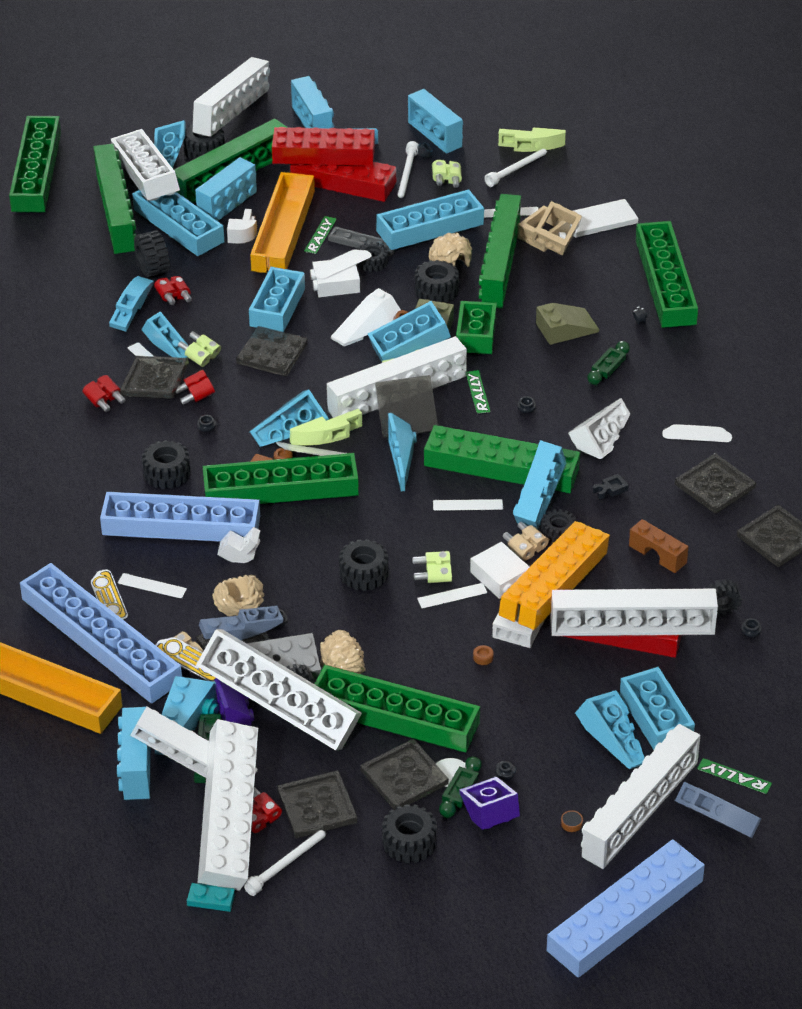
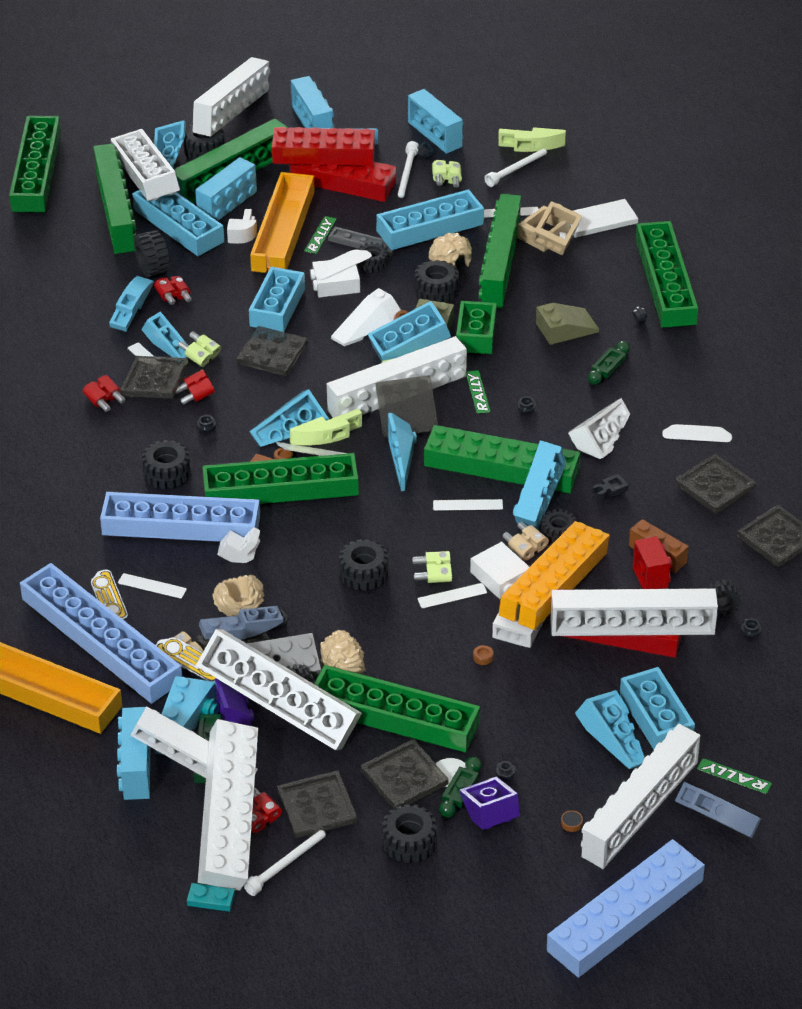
(651, 563): none -> red brick

